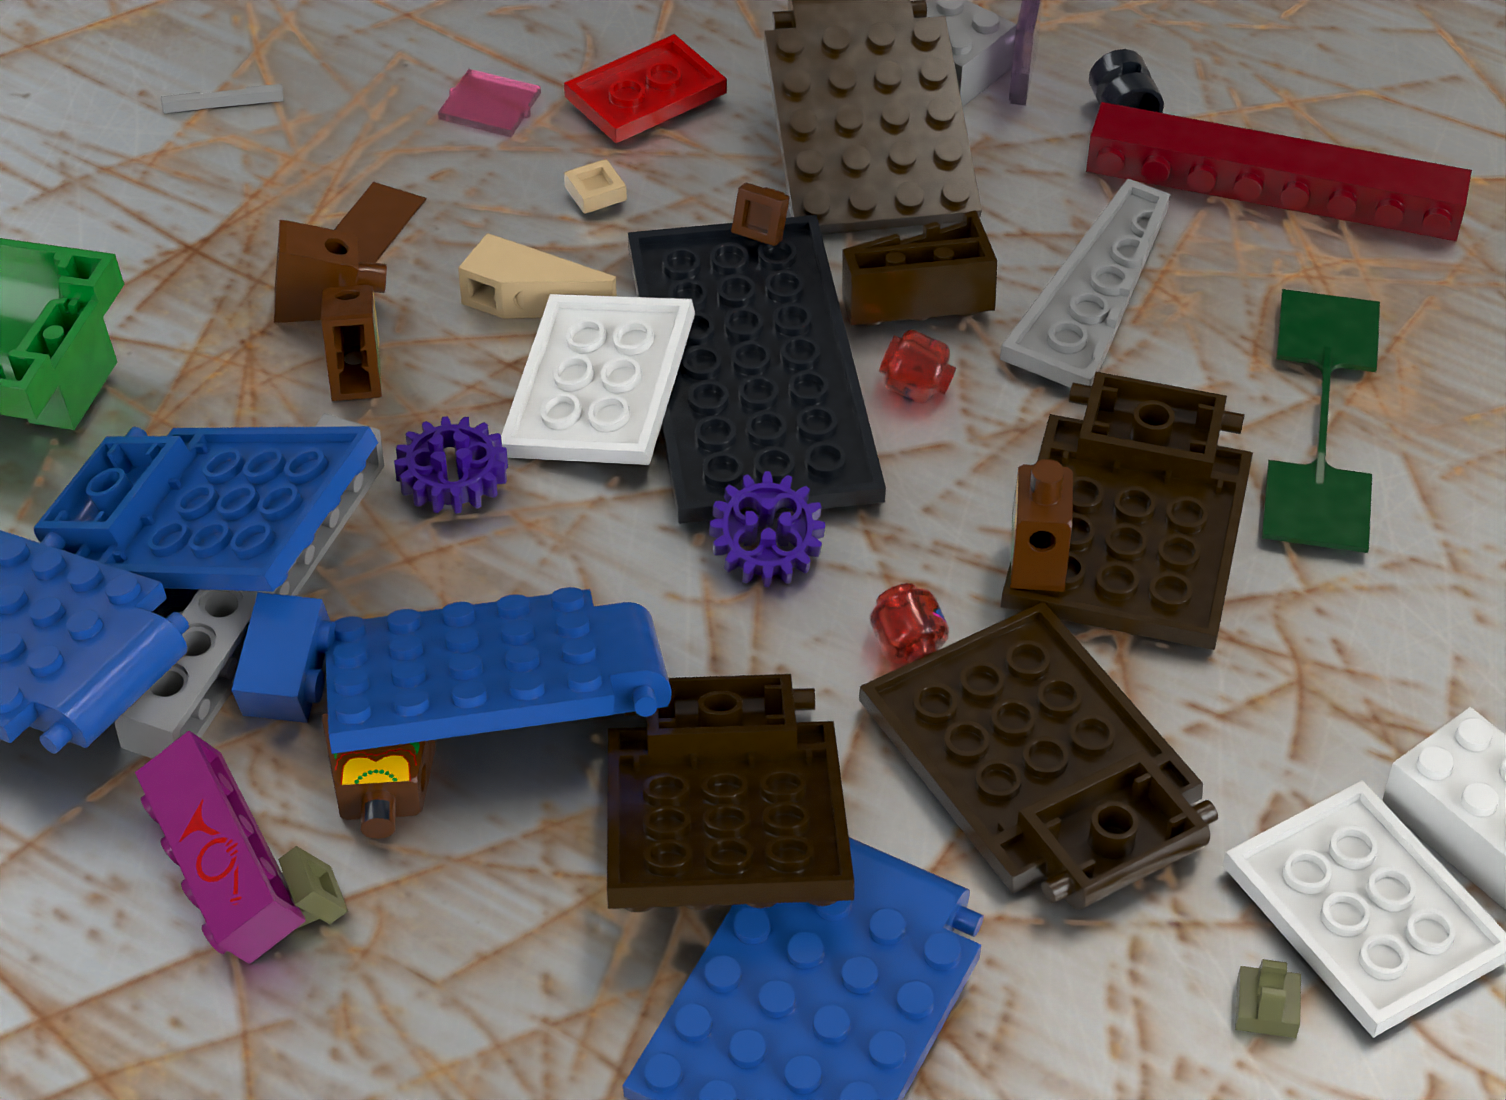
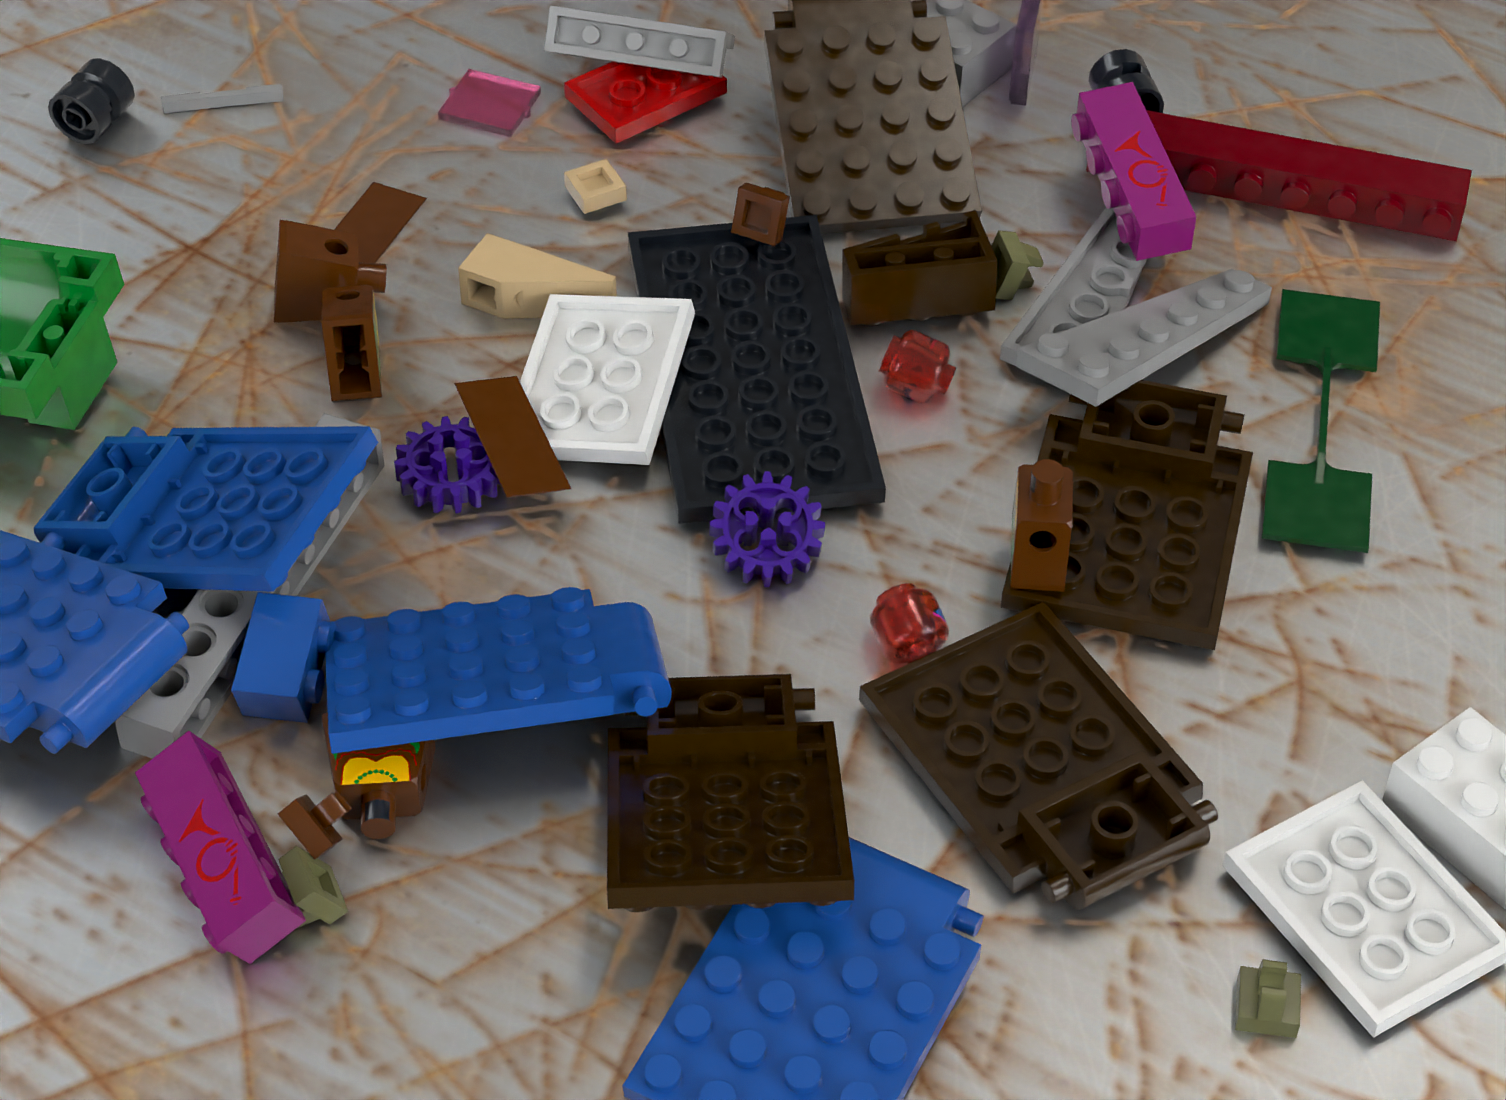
(91, 101): none -> black wheel
(314, 822): none -> reddish brown tile
(512, 436): none -> reddish brown sticker
(637, 41): none -> light grey fence
(1013, 264): none -> olive tile
(1130, 344): none -> light grey wing
(1134, 171): none -> magenta brick

